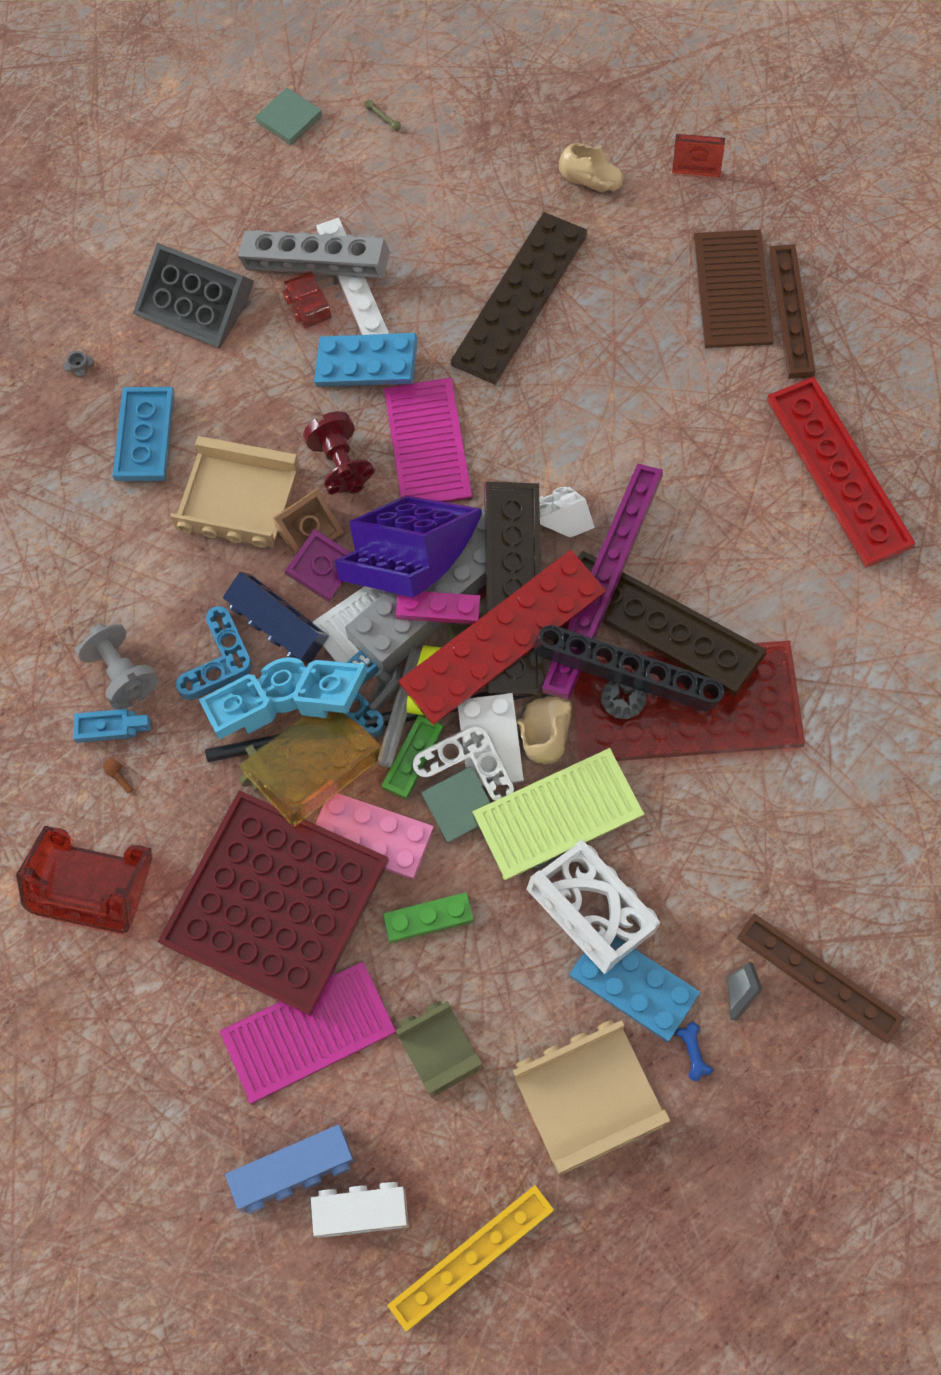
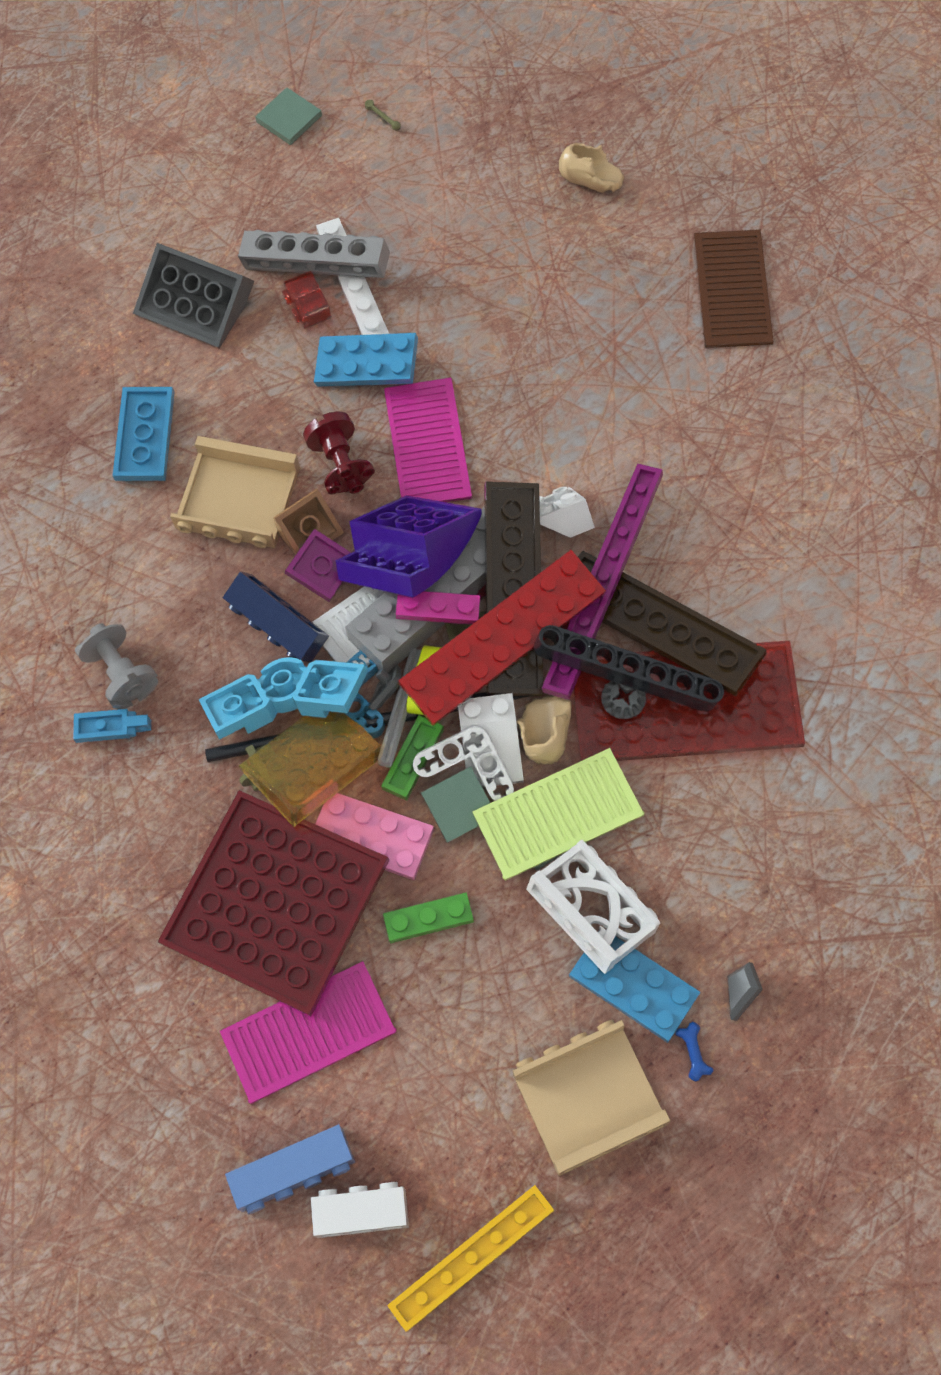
(76, 358): flat silver plate -> none
(82, 883): clear red windscreen -> none
(112, 768): dark orange hand -> none
(225, 663): dark azure beam -> none
(438, 1048): olive panel -> none
(519, 298): dark brown plate -> none
(698, 155): clear red tile -> none
(792, 311): reddish brown plate -> none
(821, 978): reddish brown plate -> none
(840, 472): red plate -> none

